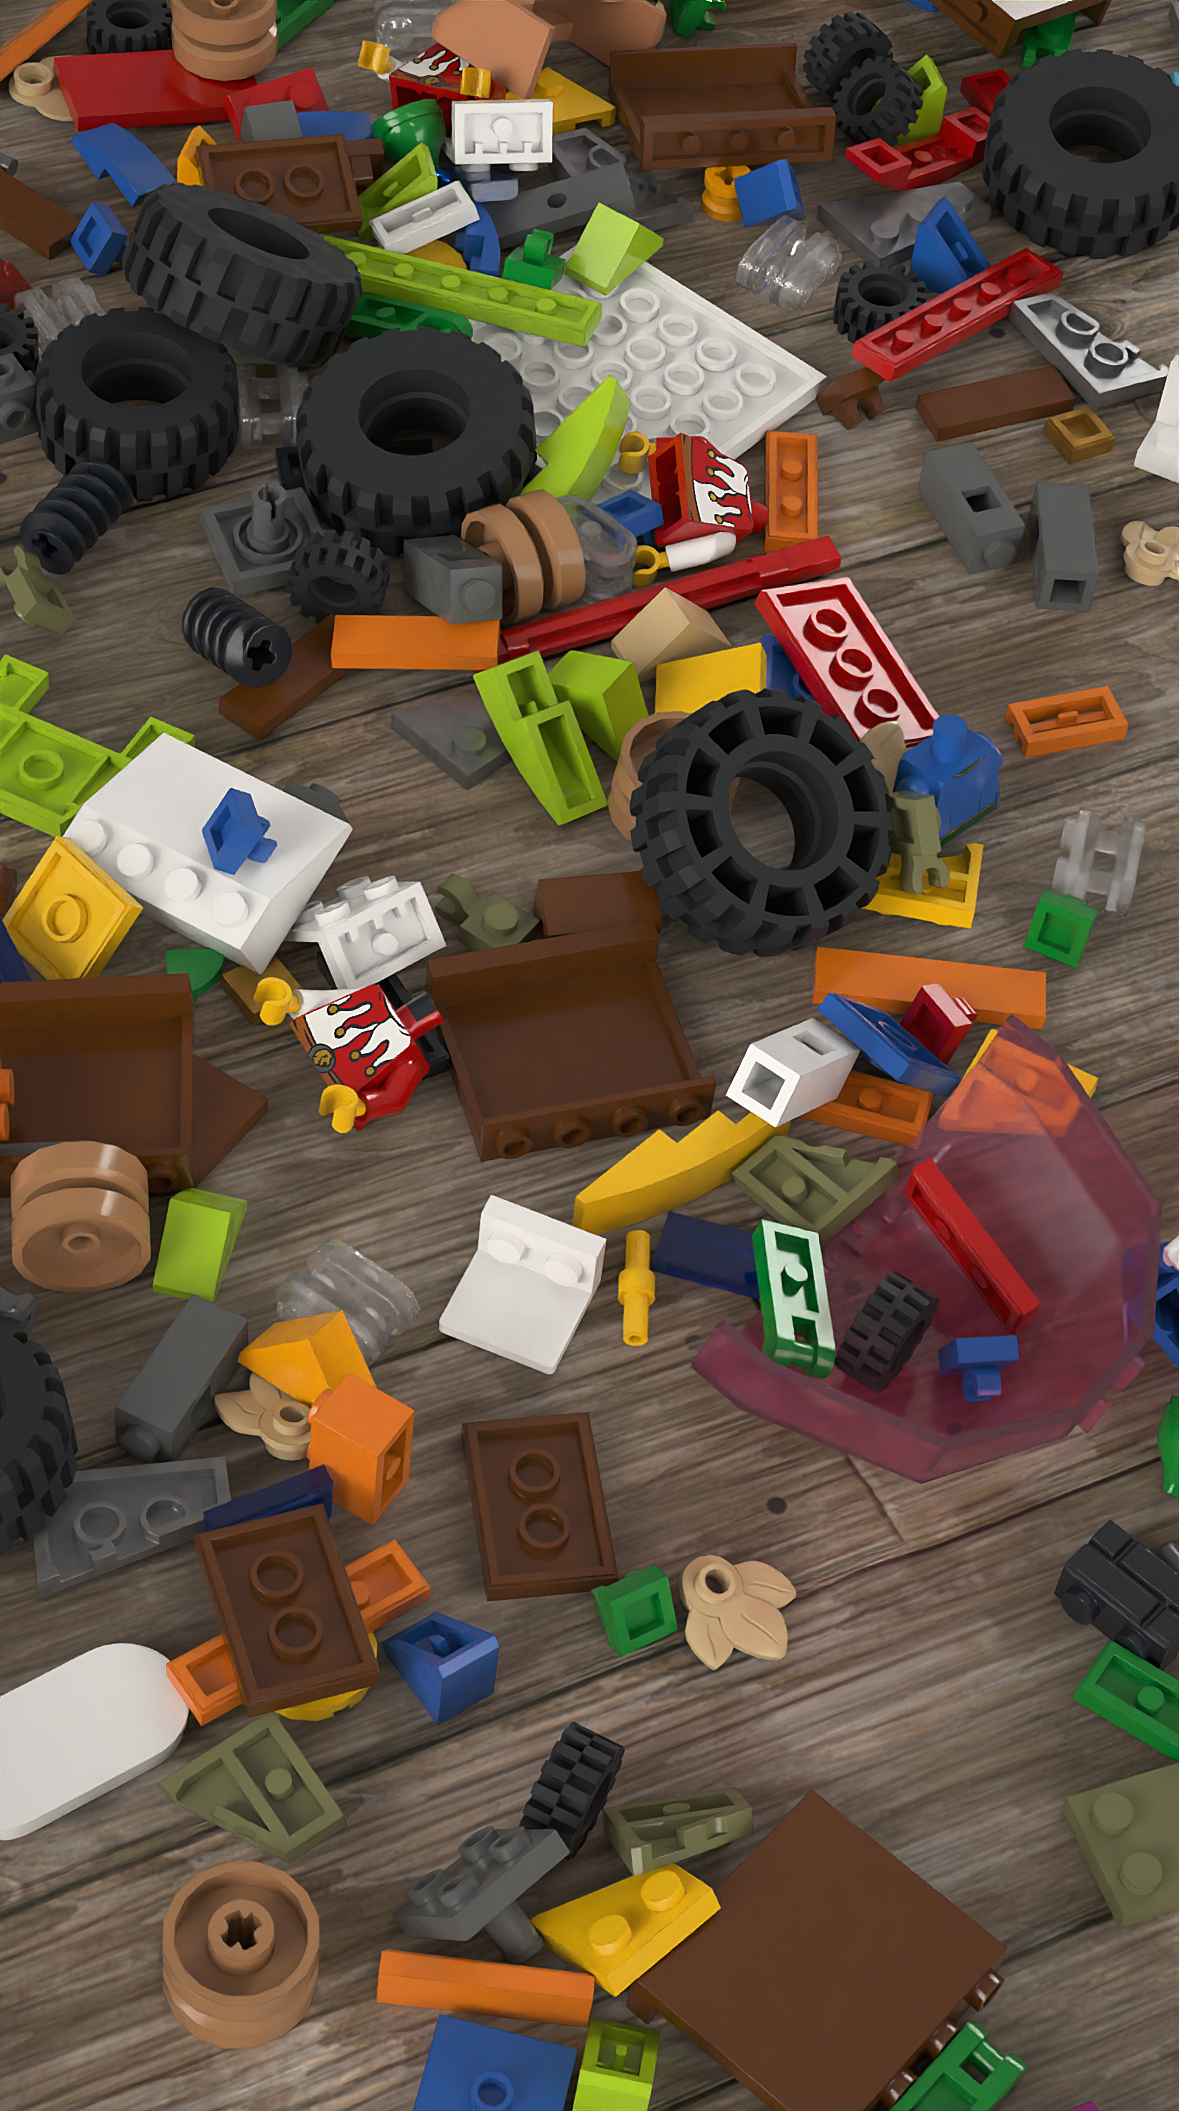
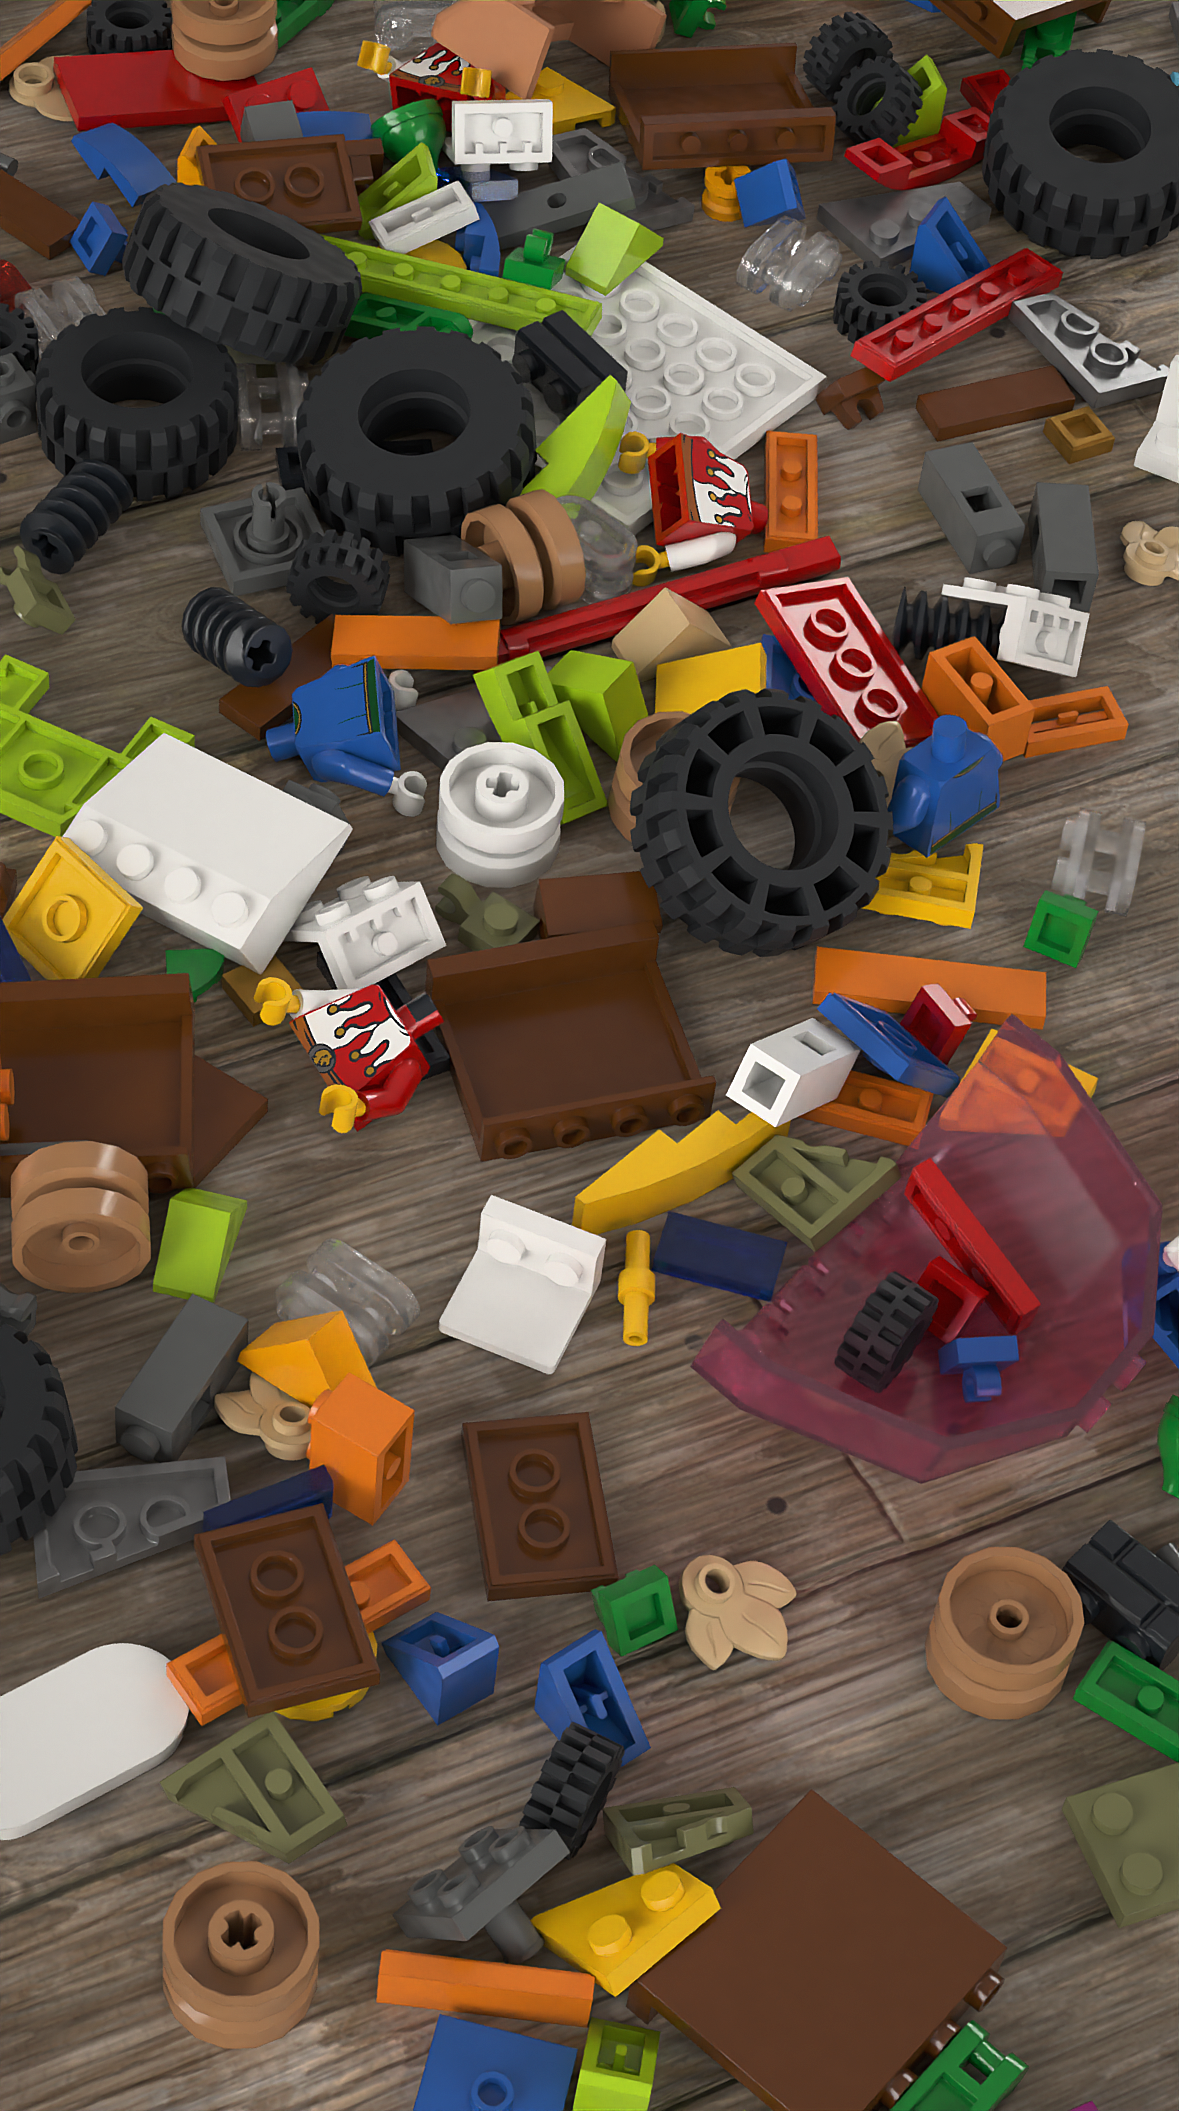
(237, 833): blue tile -> none
(350, 731): none -> blue torso
(499, 814): none -> white wheel
(563, 362): none -> black brick
(586, 1689): none -> blue slope
(635, 514): blue tile -> none
(793, 1298): green plate -> none
(917, 839): olive plate -> none
(941, 628): none -> black piece
(957, 1297): none -> red tile
(973, 686): none -> orange brick
(1003, 1632): none -> medium nougat wheel
(1037, 626): none -> white bracket

